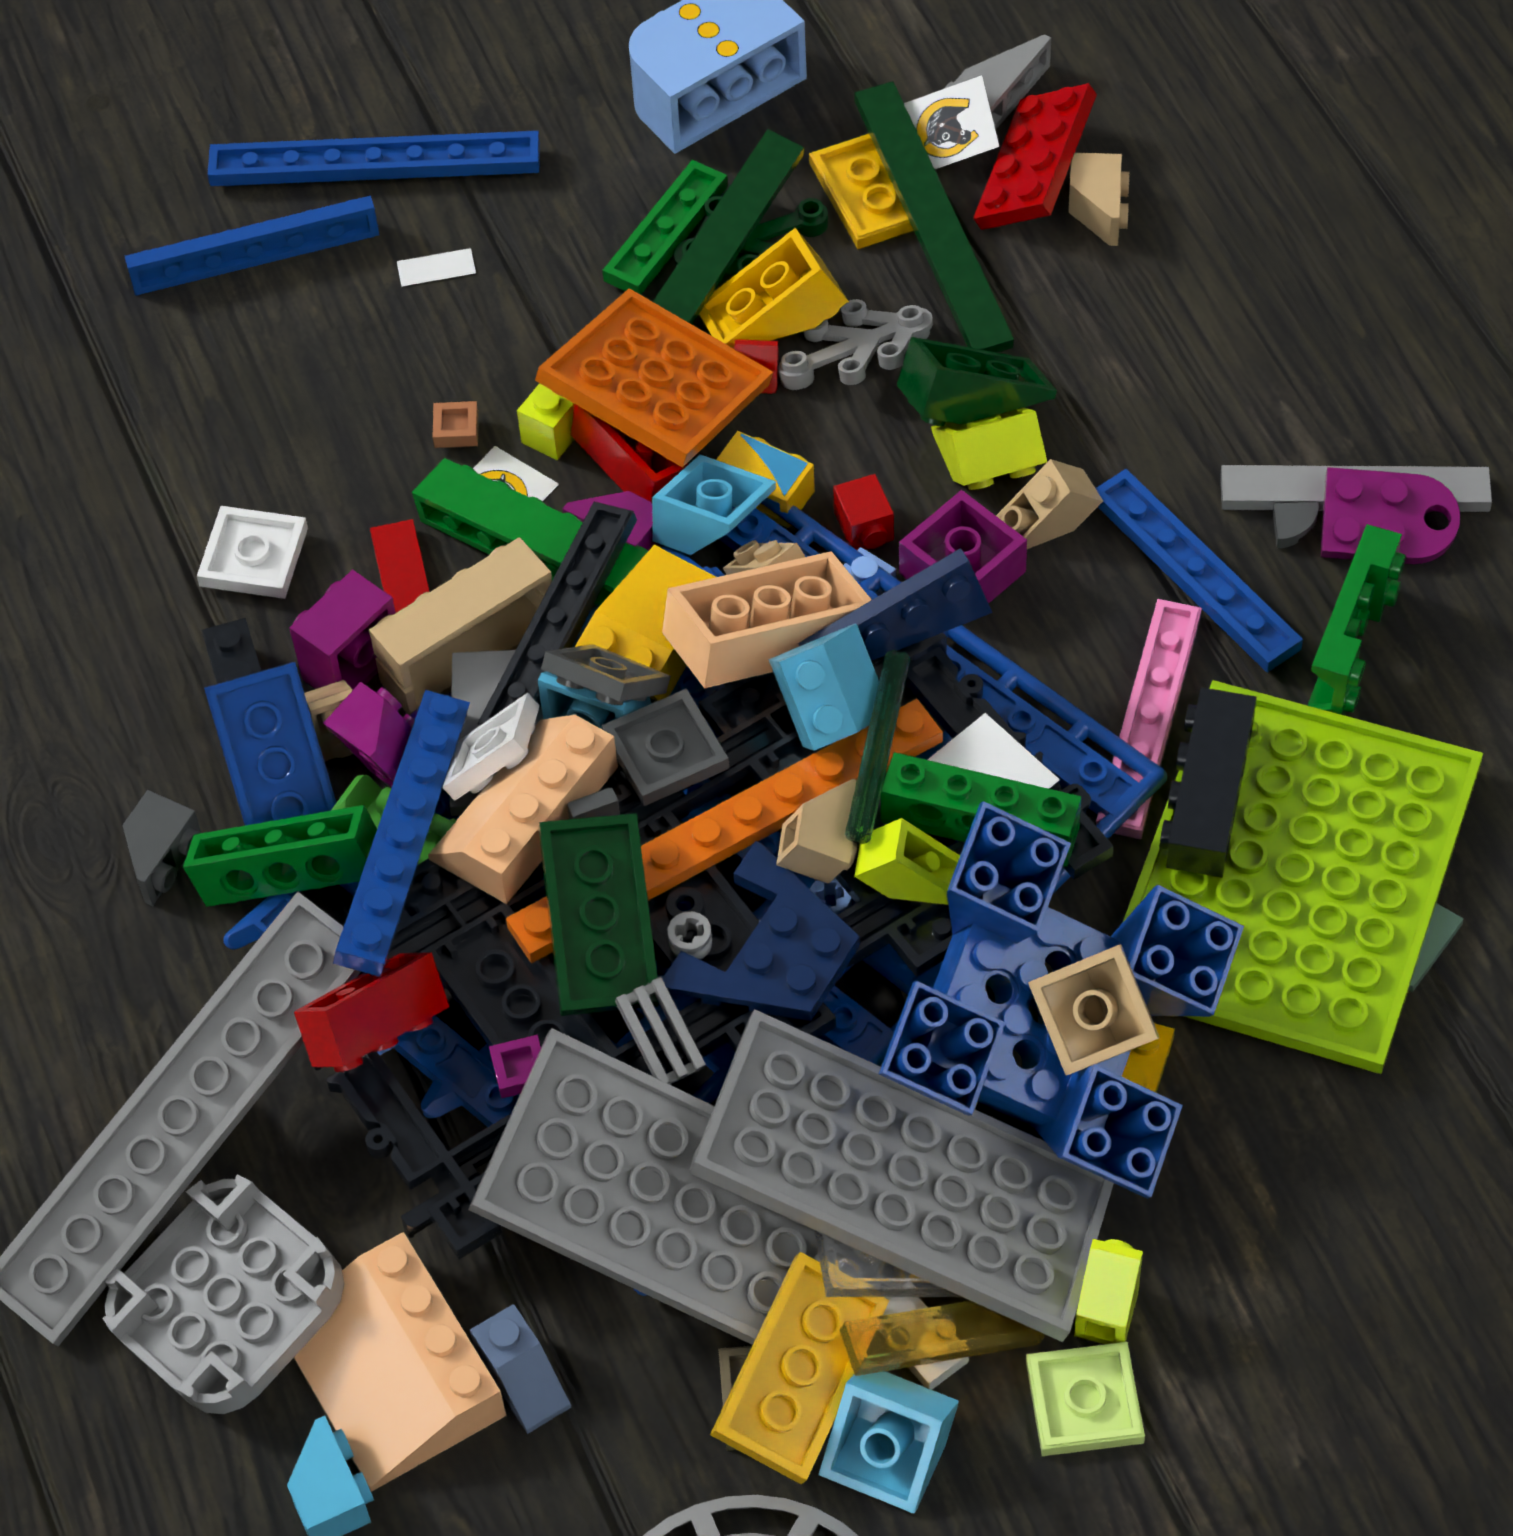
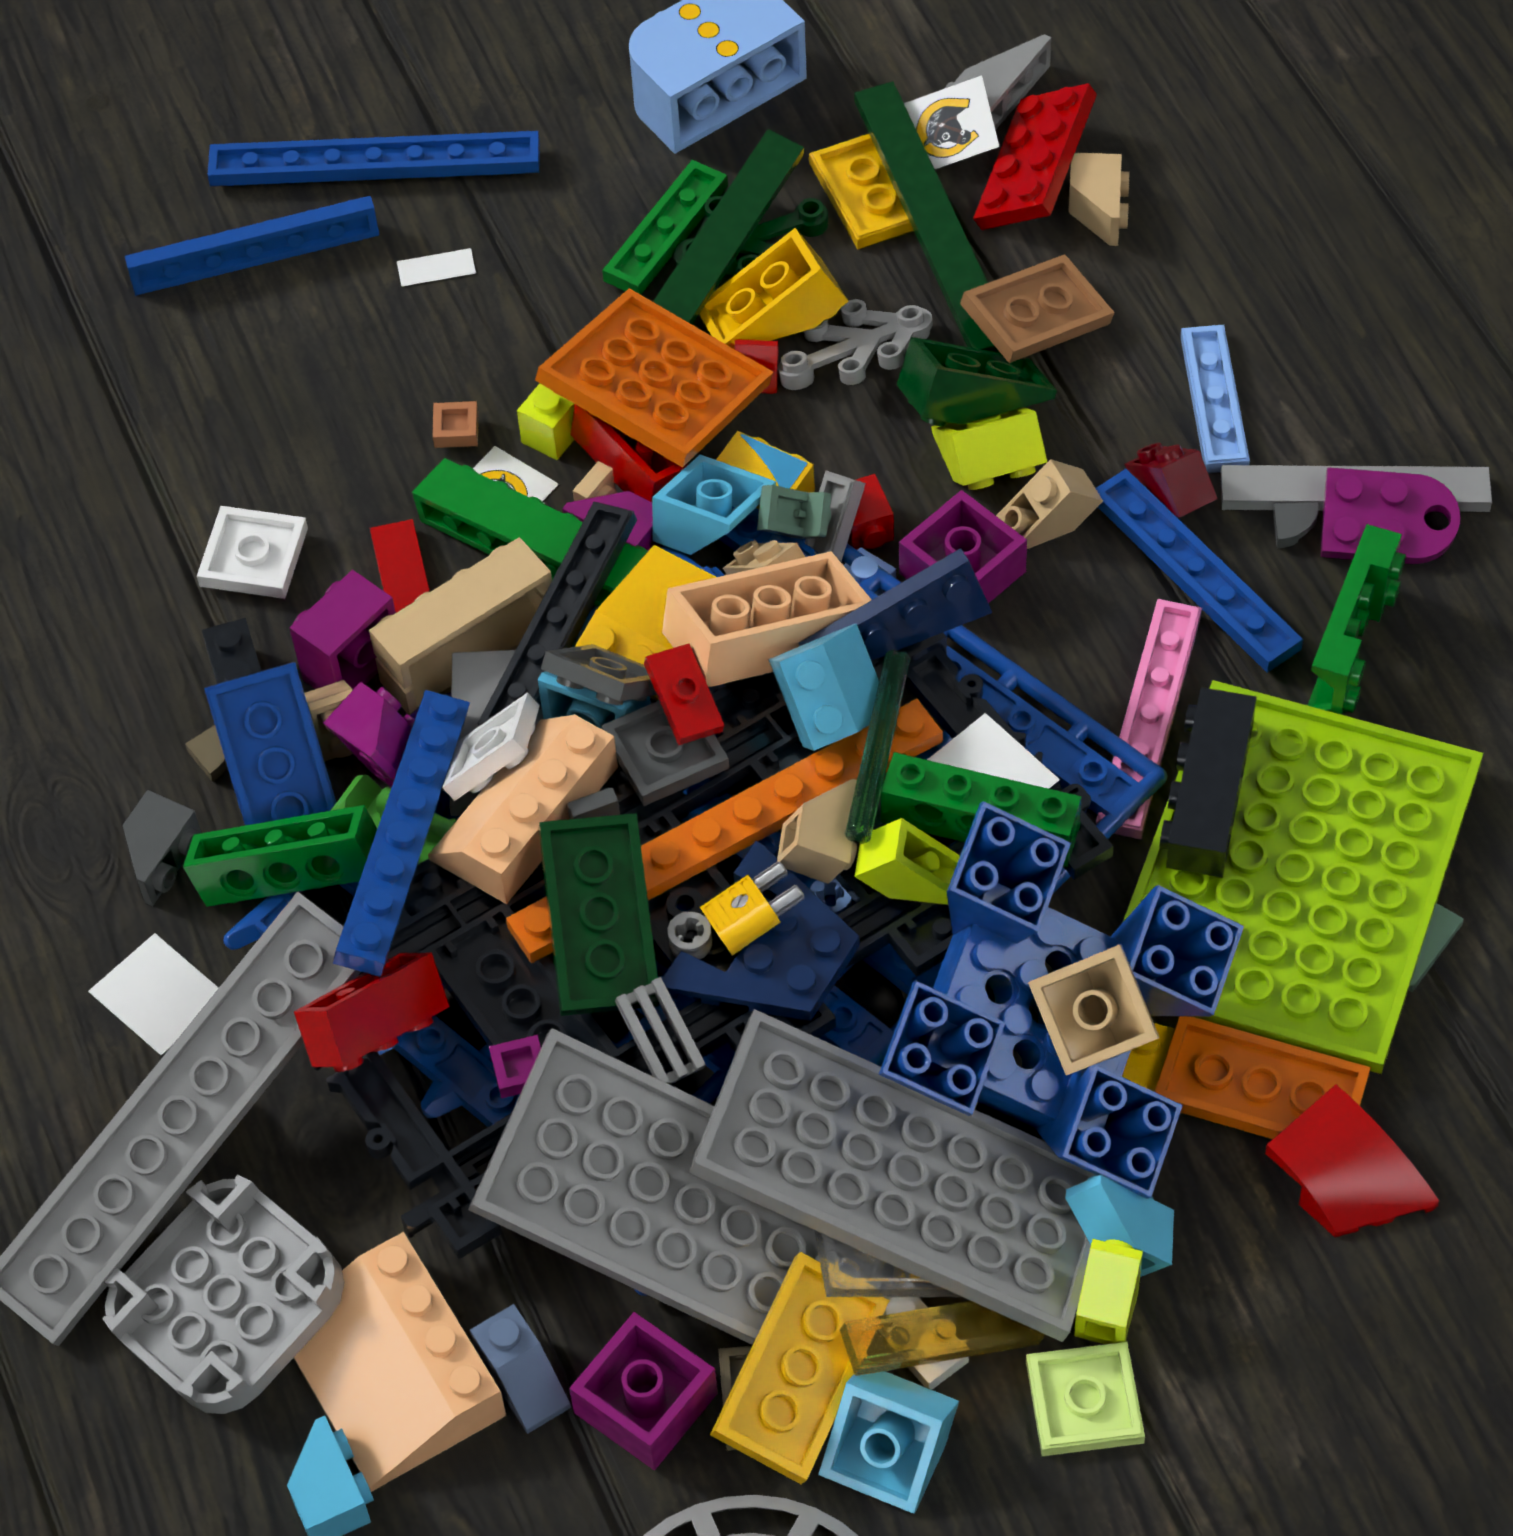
(155, 993): none -> white sticker
(208, 753): none -> dark tan tile
(596, 483): none -> tan plate
(644, 1390): none -> magenta brick
(683, 694): none -> red plate
(744, 914): none -> yellow piece
(794, 512): none -> sand green bracket
(844, 505): none -> light grey tile
(1037, 308): none -> medium nougat plate
(1116, 1213): none -> medium azure slope
(1173, 476): none -> dark red slope
(1214, 397): none -> light blue tile
(1249, 1078): none -> orange plate
(1348, 1167): none -> red slope

